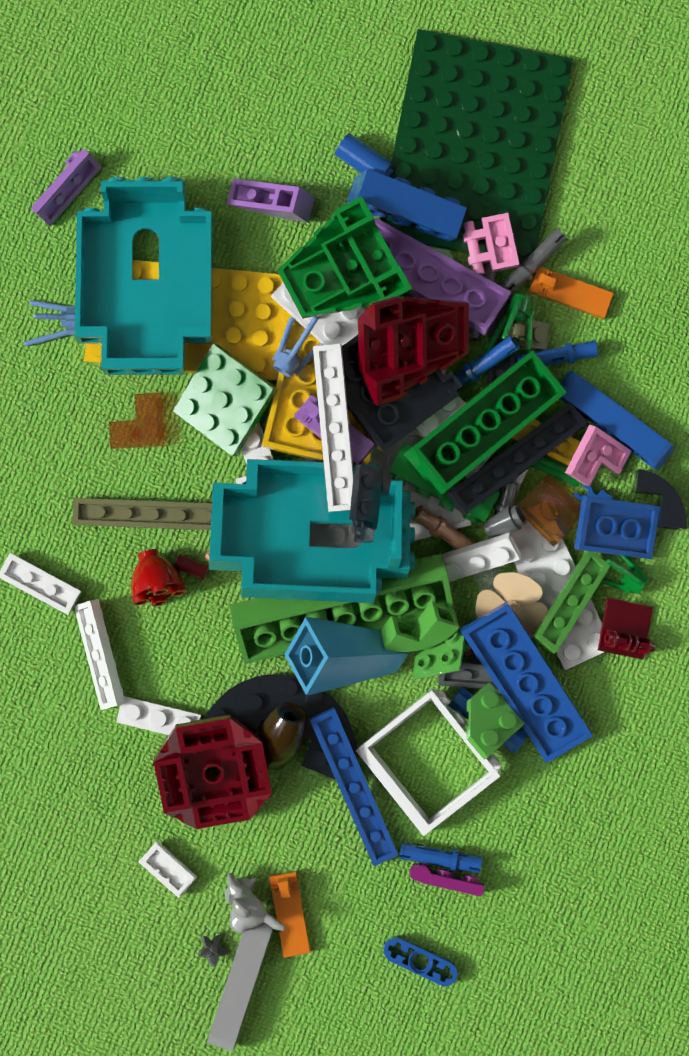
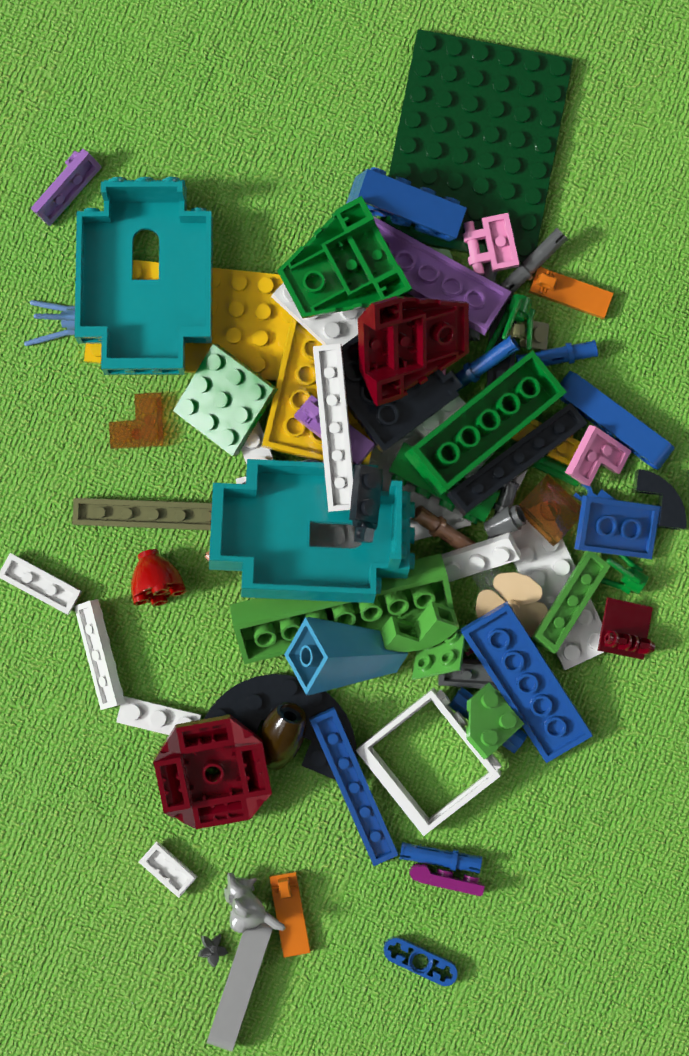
(191, 566): dark red pin -> none
(271, 199): medium lavender slope -> none
(287, 361): medium blue plant -> none
(361, 156): blue brick -> none

